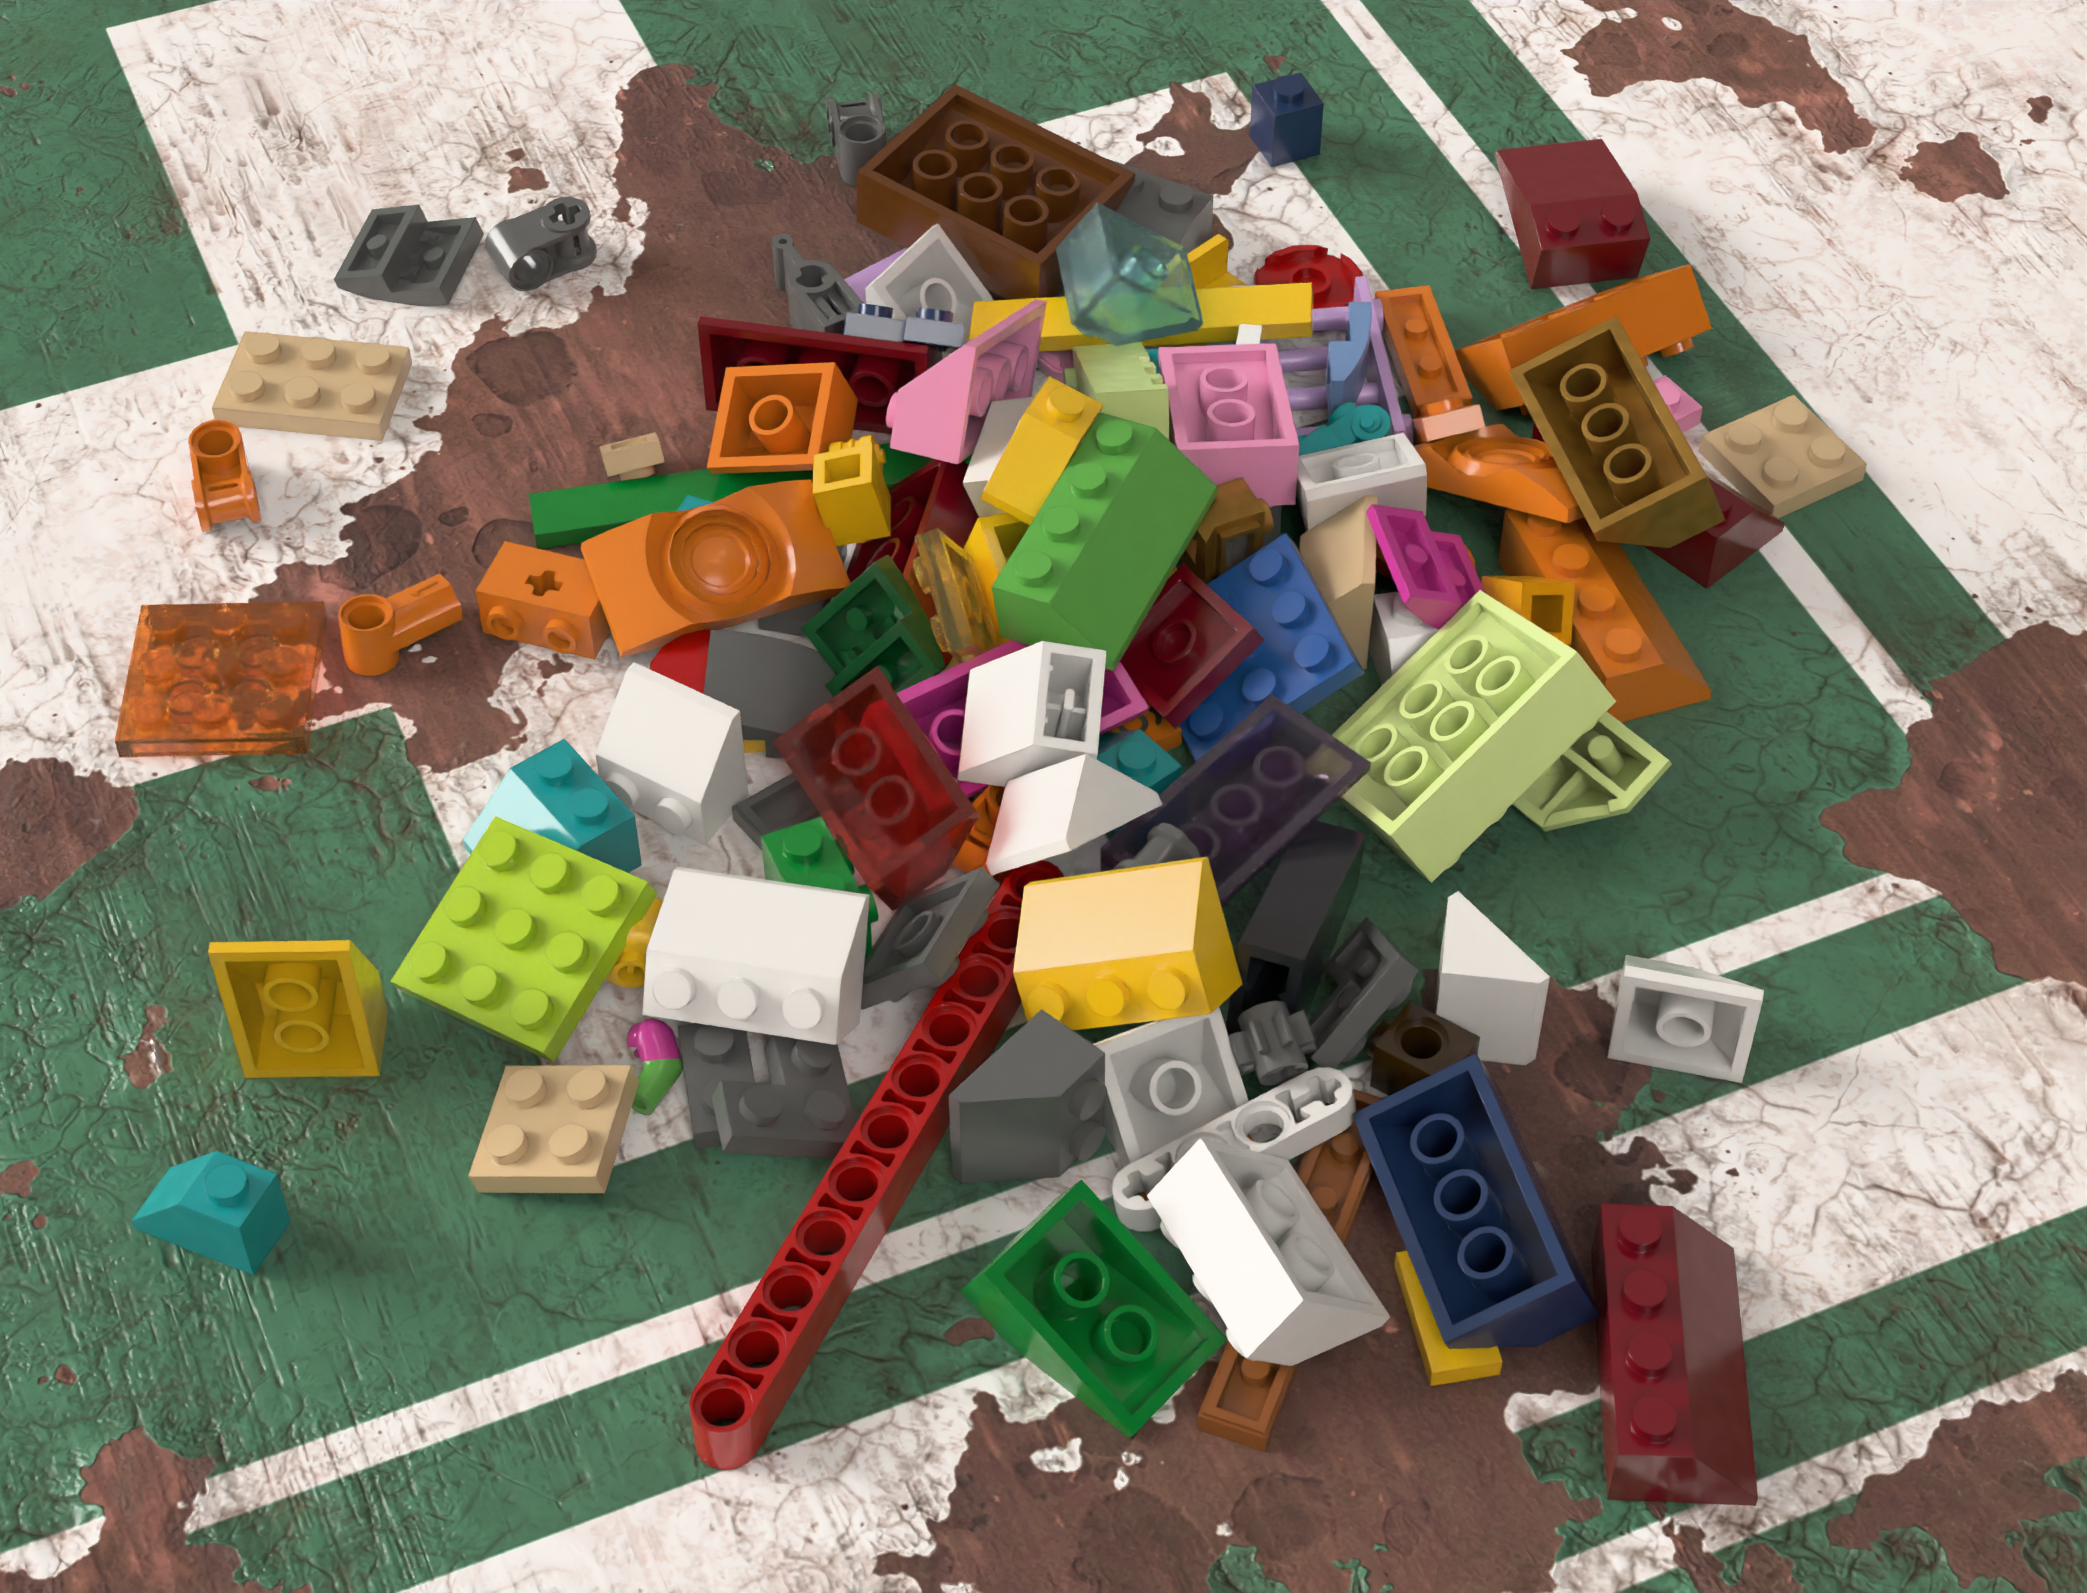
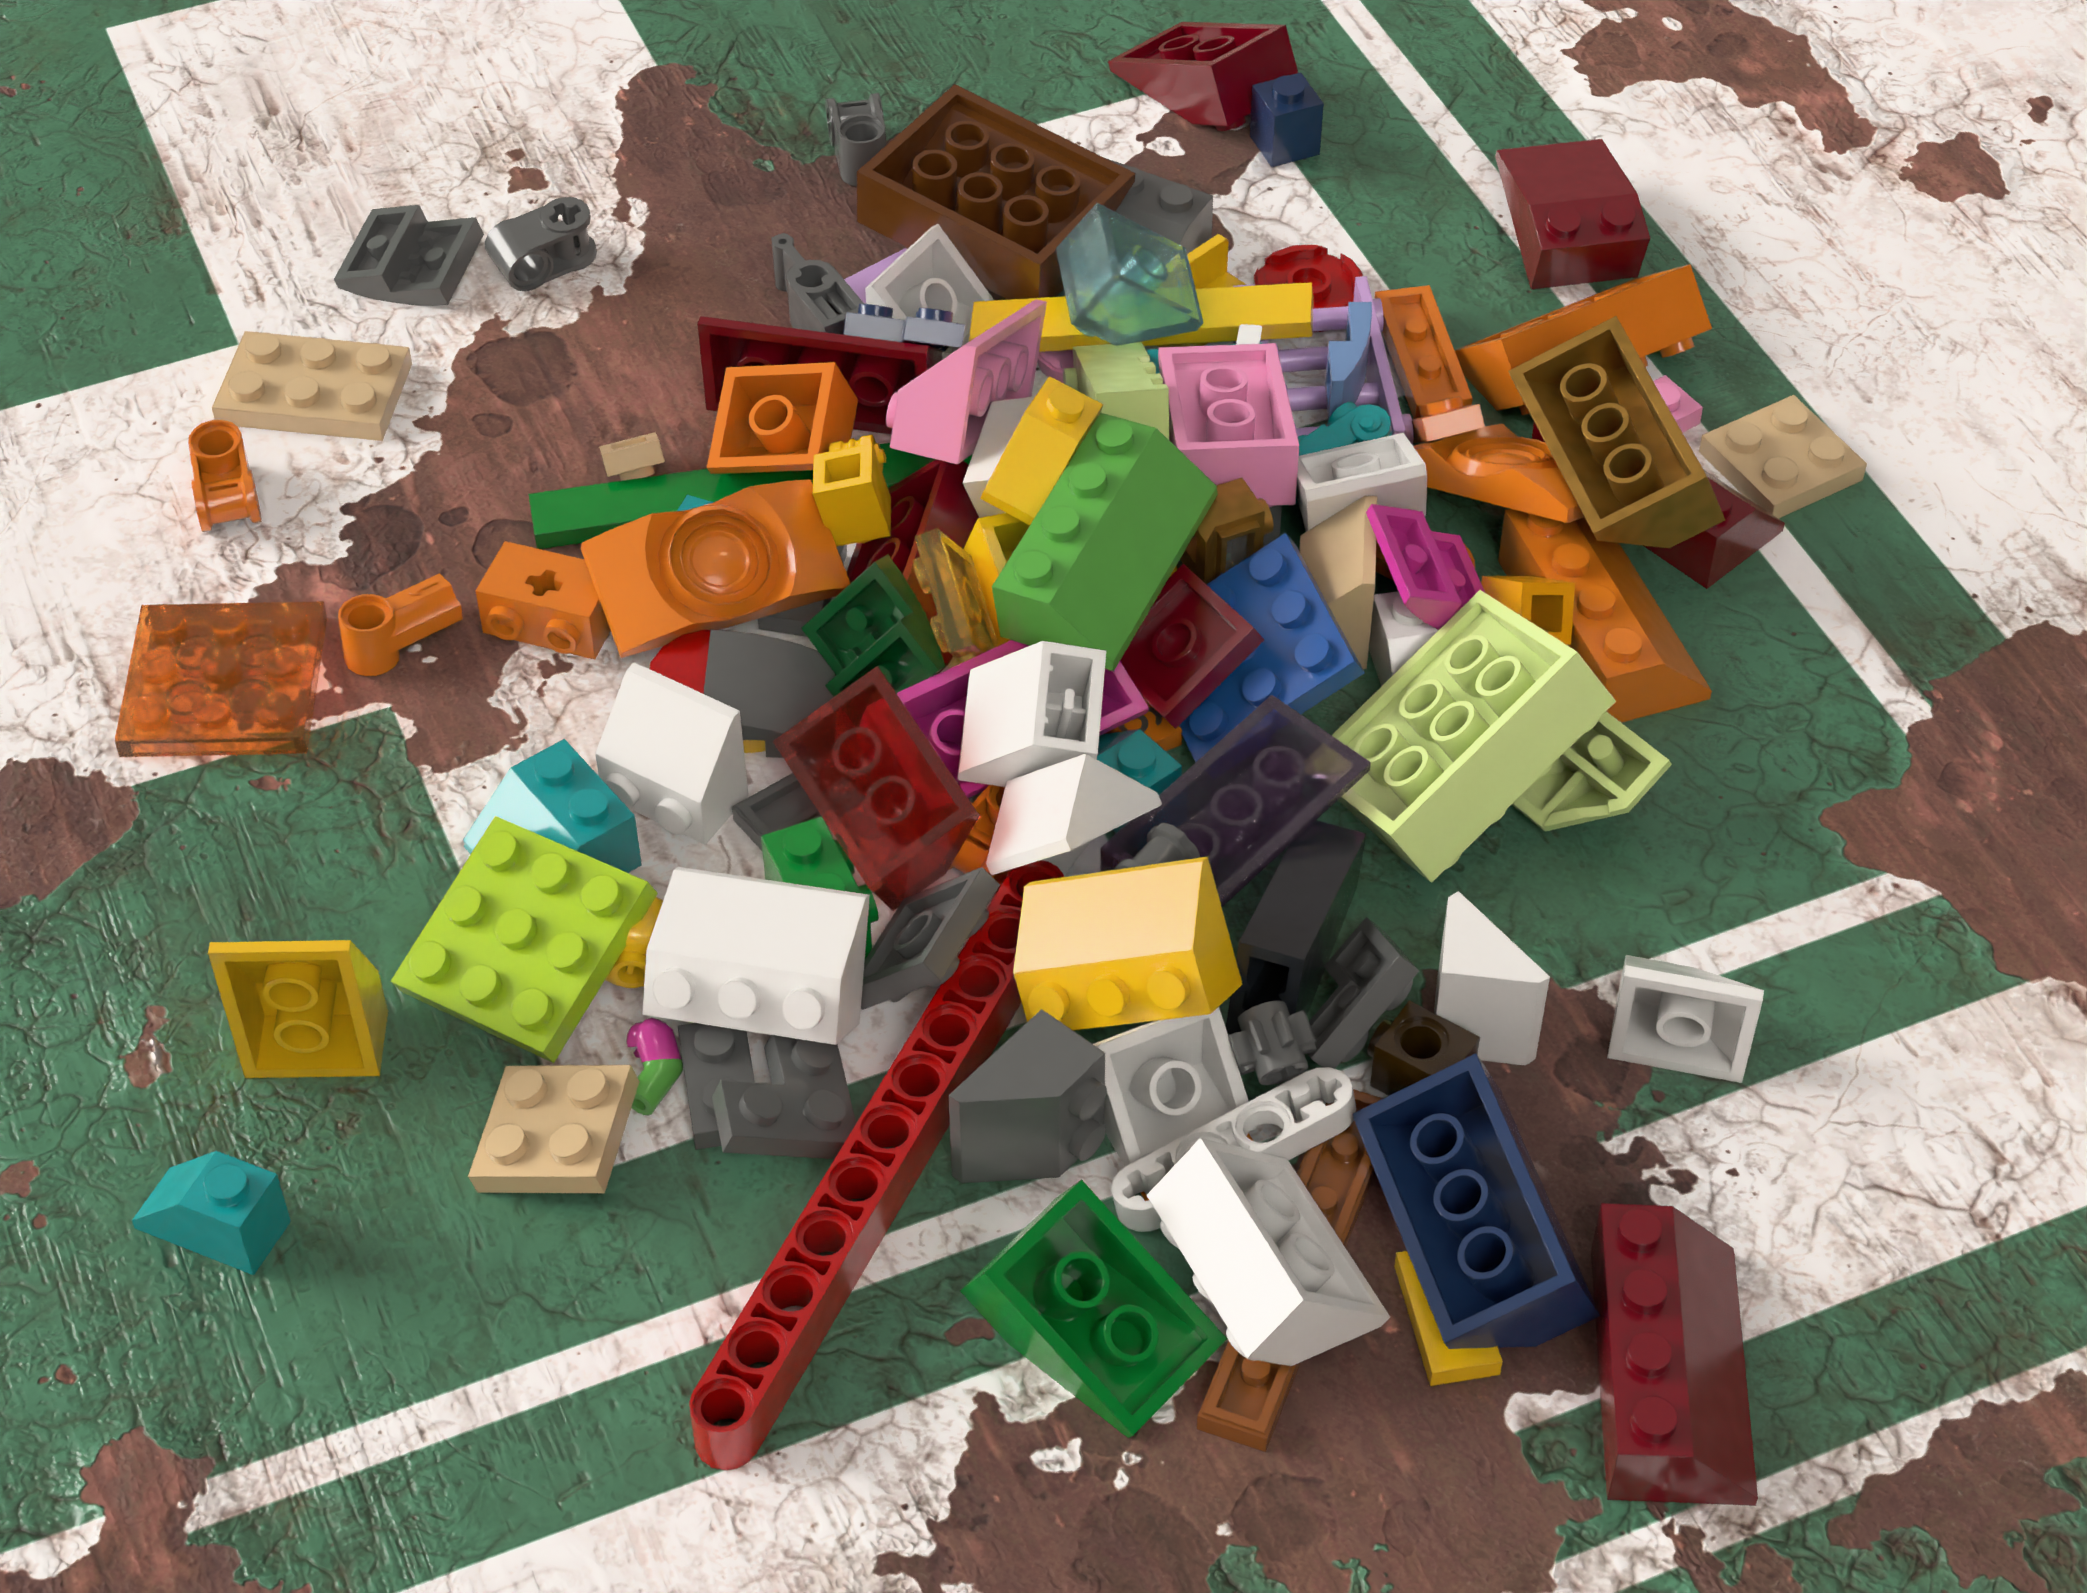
(1208, 68): none -> dark red slope

